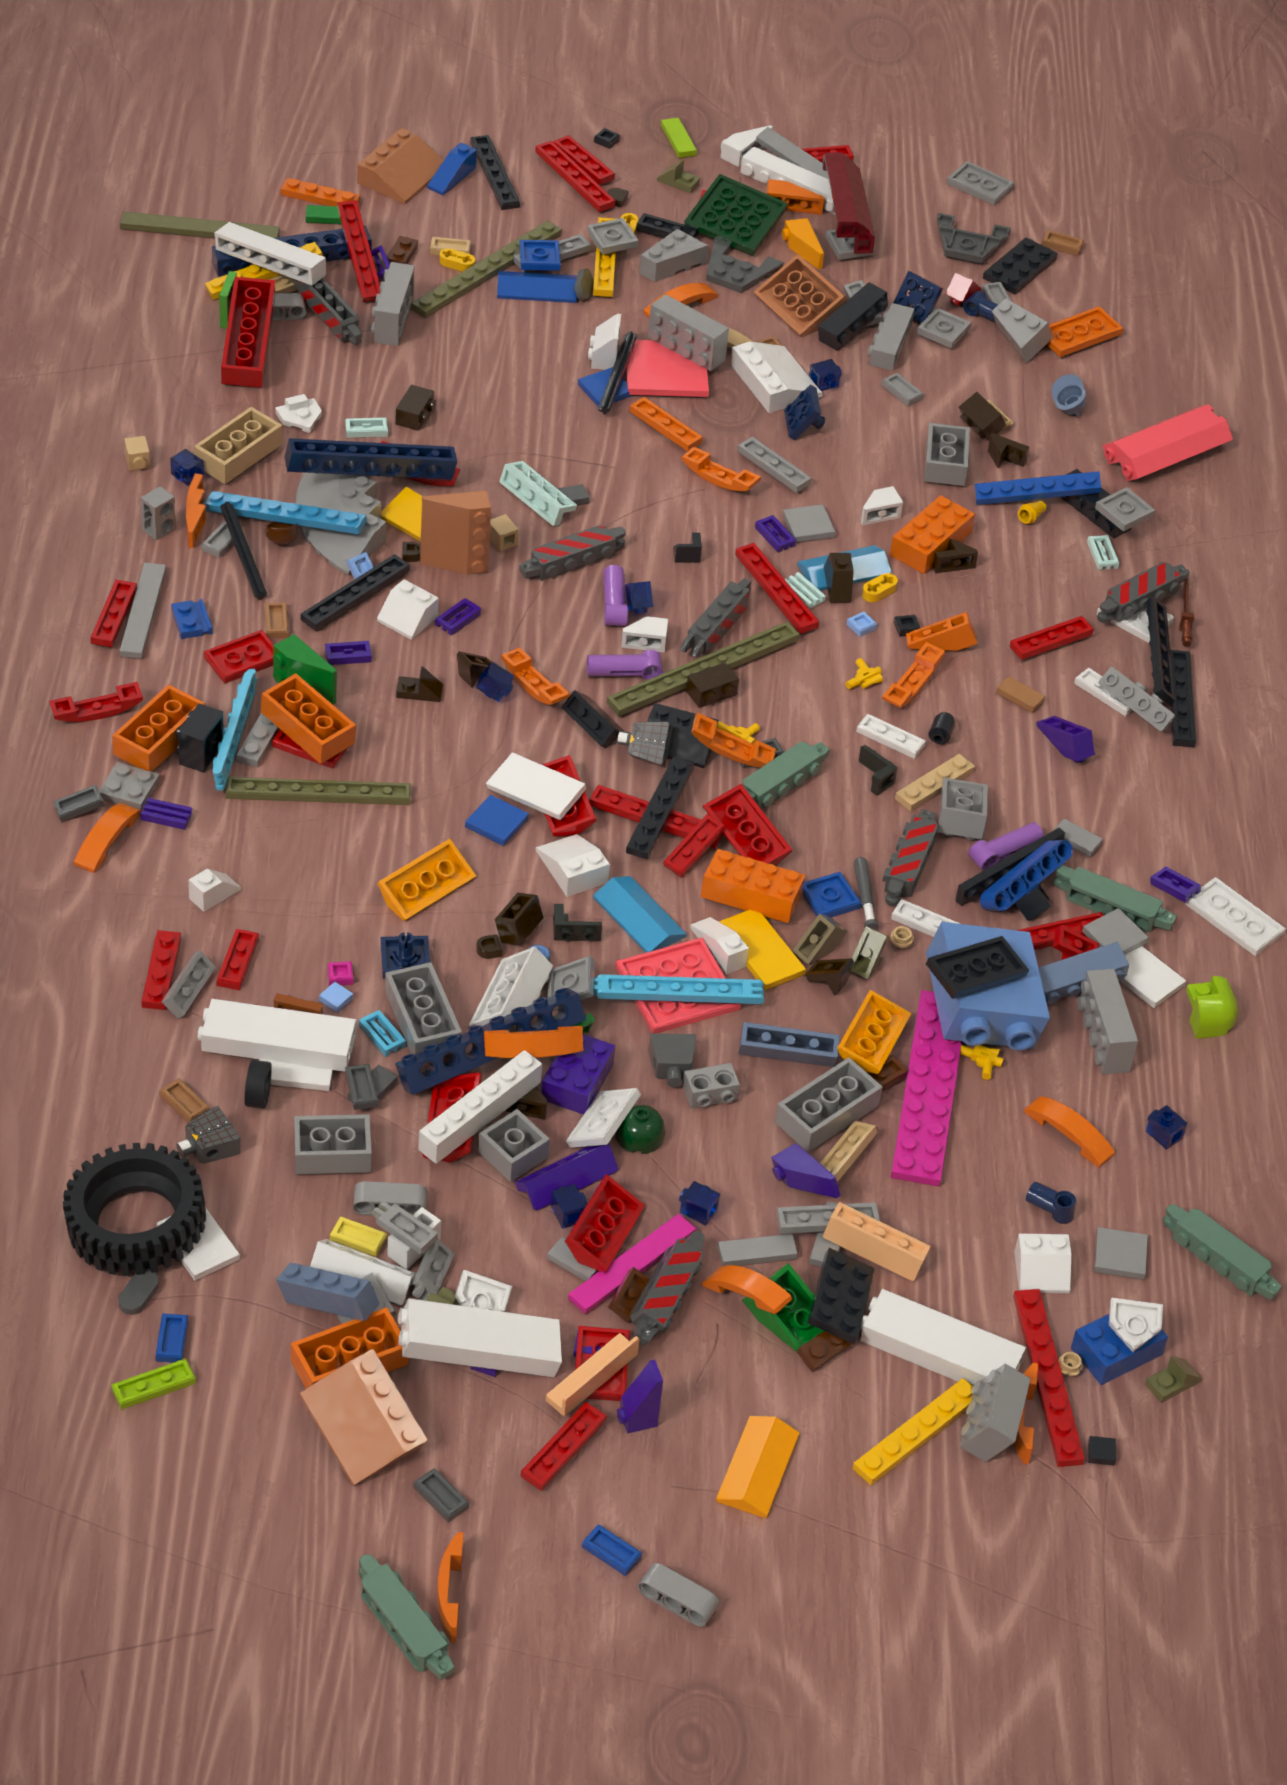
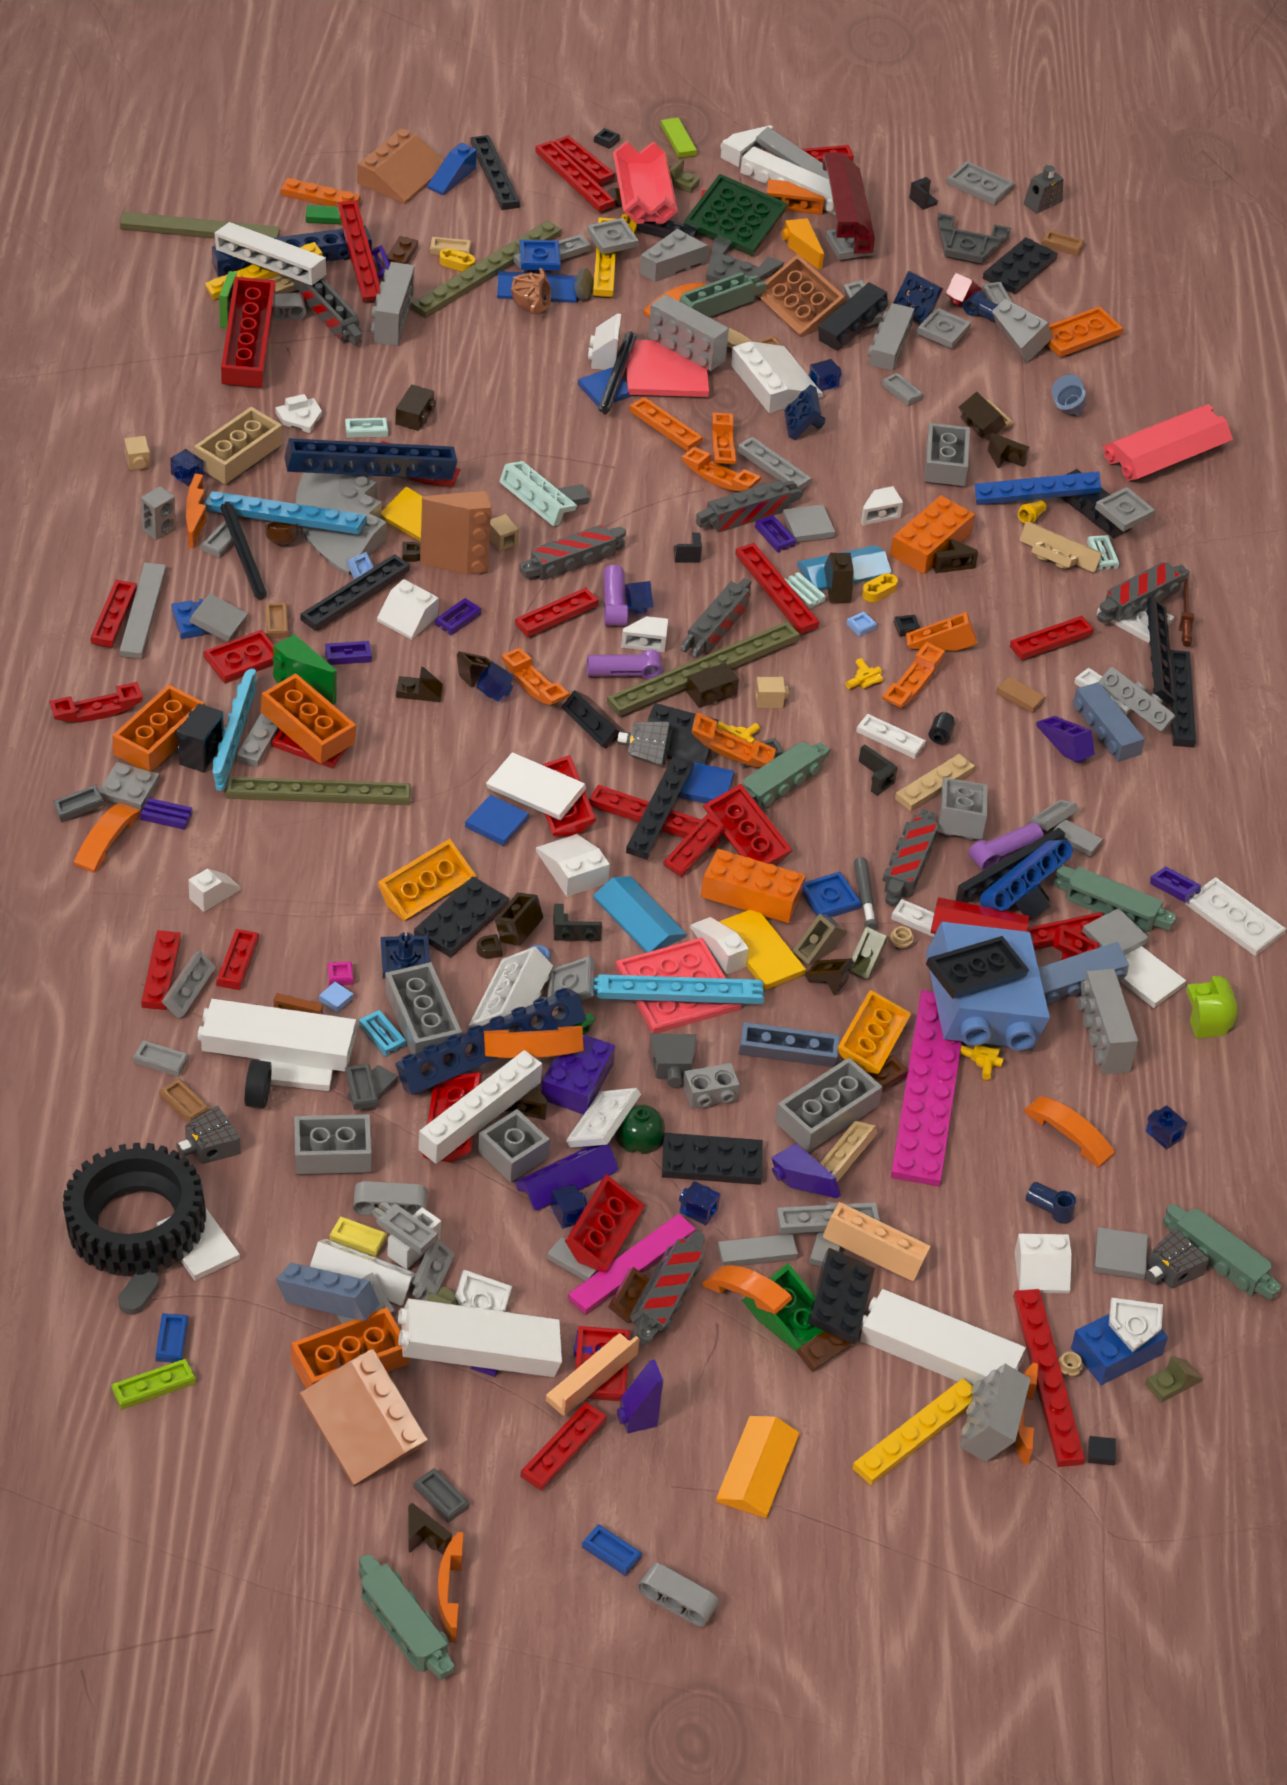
(160, 1058): none -> light grey tile
(218, 617): none -> light grey tile
(425, 1528): none -> dark brown slope
(462, 916): none -> black plate
(529, 291): none -> nougat piece
(556, 612): none -> red plate
(645, 183): none -> coral panel
(707, 783): none -> blue tile
(712, 1158): none -> black plate
(722, 438): none -> orange slope
(724, 294): none -> sand green hinge
(748, 505): none -> dark grey hinge
(770, 692): none -> tan brick
(920, 193): none -> black panel
(971, 914): none -> red slope
(1044, 190): none -> dark grey torso
(1054, 814): none -> light grey tile
(1059, 549): none -> tan bracket
(1108, 721): none -> sand blue brick
(1176, 1261): none -> dark grey torso

